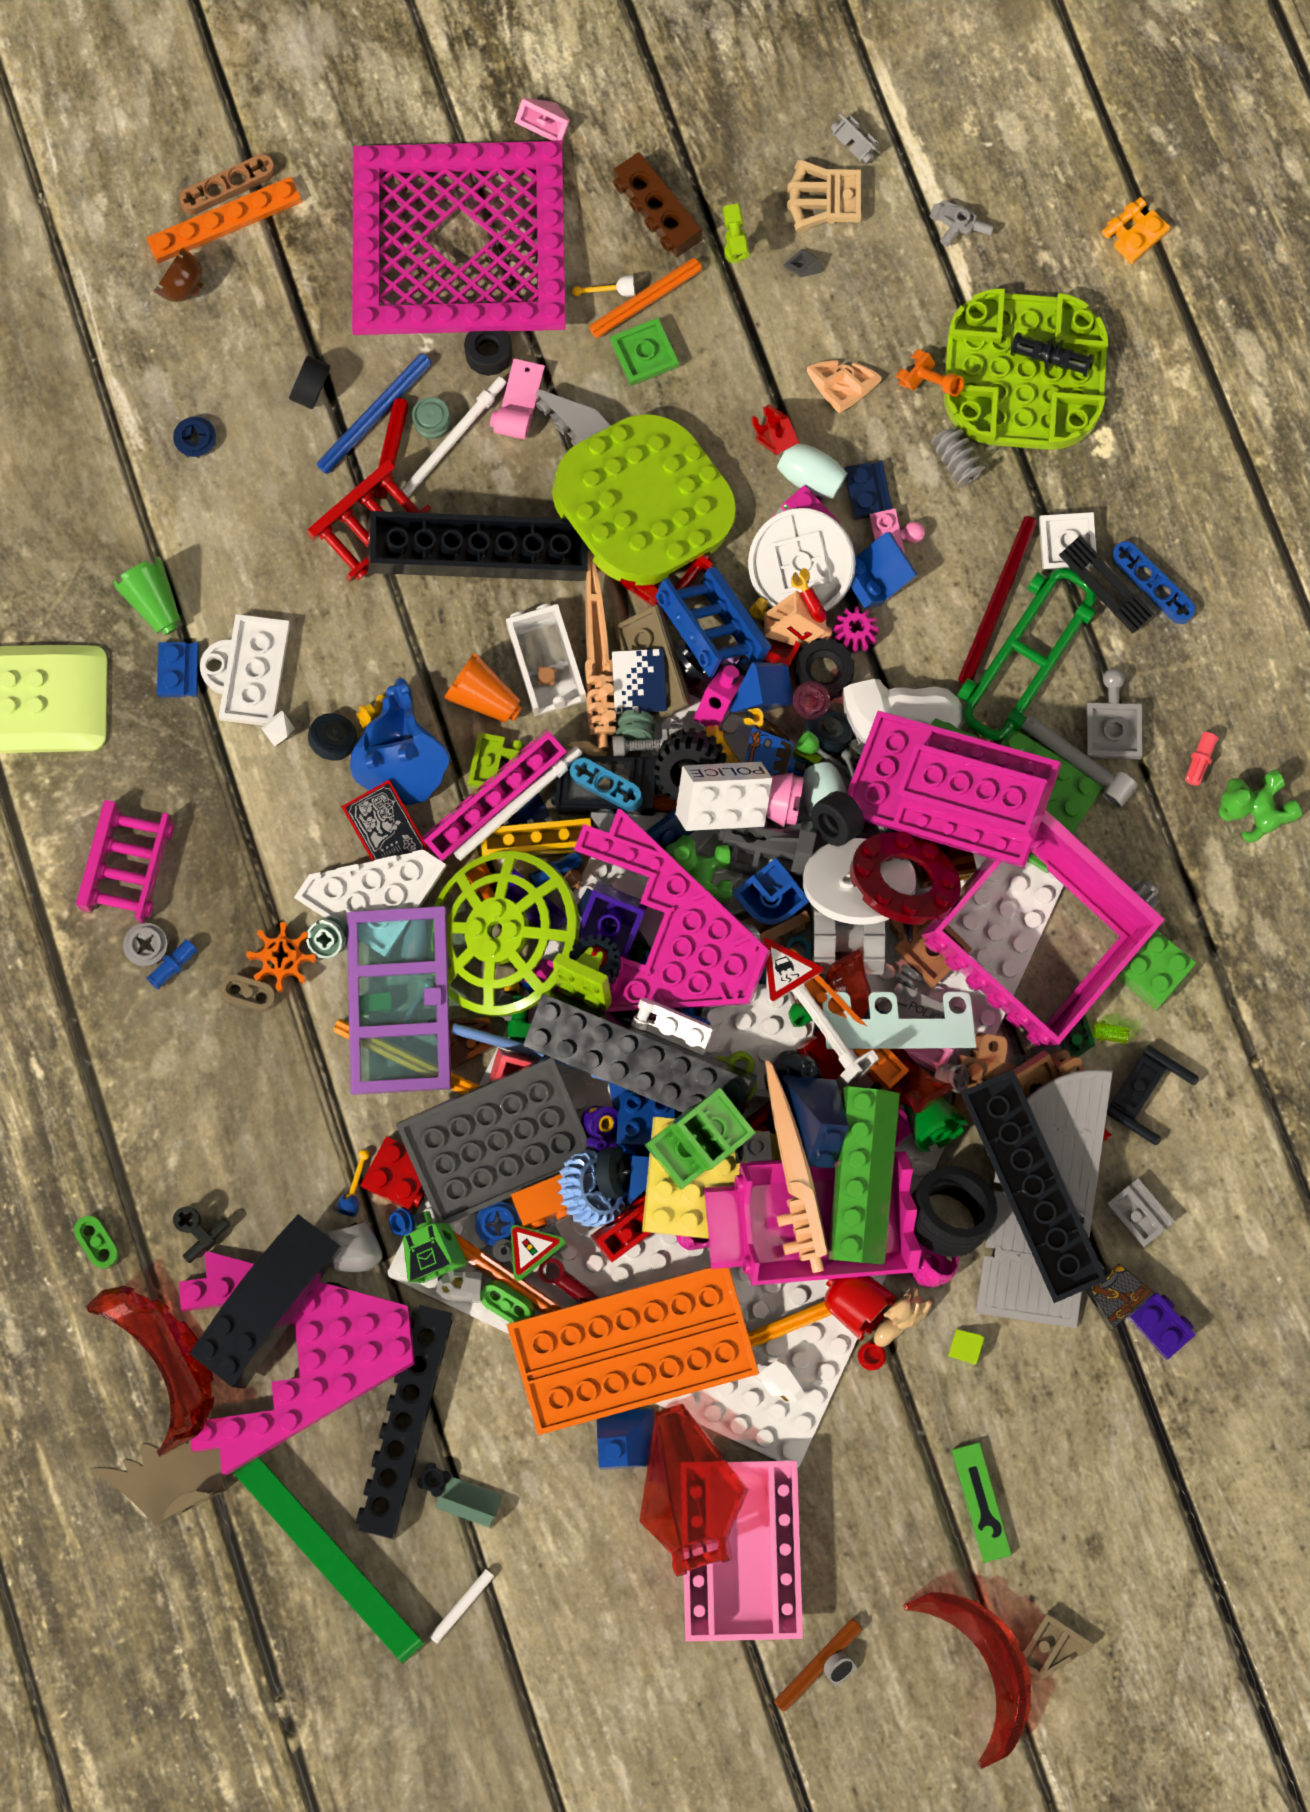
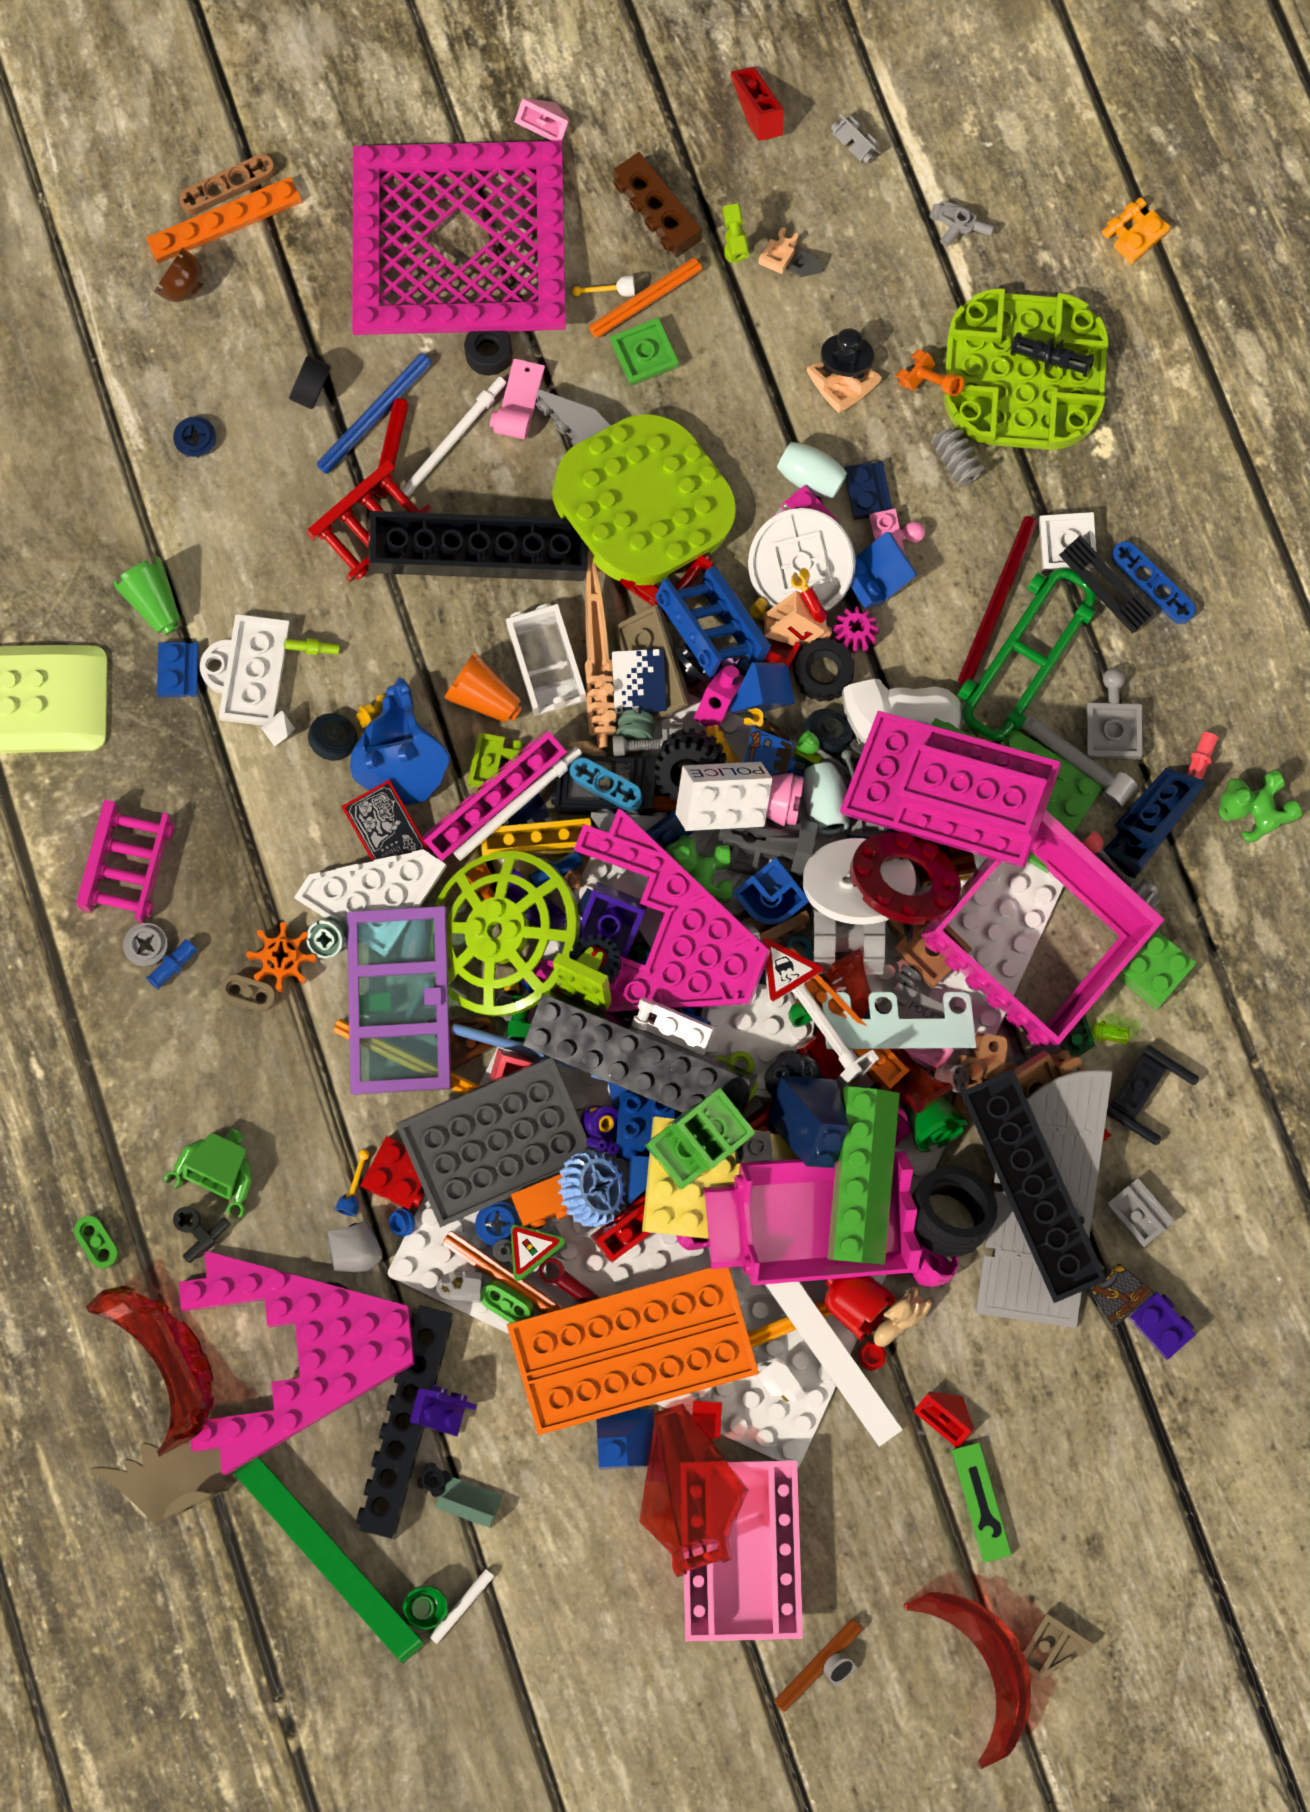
(216, 1166): none -> bright green torso
(265, 1302): black slope -> none
(311, 646): none -> lime bar
(425, 1607): none -> green hair
(431, 418): sand green wheel -> none
(431, 1250): bright green torso -> none
(440, 1411): none -> dark purple bracket
(546, 676): medium nougat piece -> none
(612, 1172): black wheel -> none
(709, 1417): none -> red panel
(758, 103): none -> red slope
(776, 432): red hinge -> none
(778, 254): none -> light nougat plate
(803, 1206): light nougat piece -> none
(811, 700): clear pink brick -> none
(836, 1360): none -> white tile
(837, 818): black tyre -> none
(841, 191): tan plate -> none
(847, 354): none -> black plate
(946, 1415): none -> red slope
(966, 1346): lime slope -> none
(1095, 844): none -> hinge
(1152, 819): none -> dark blue slope

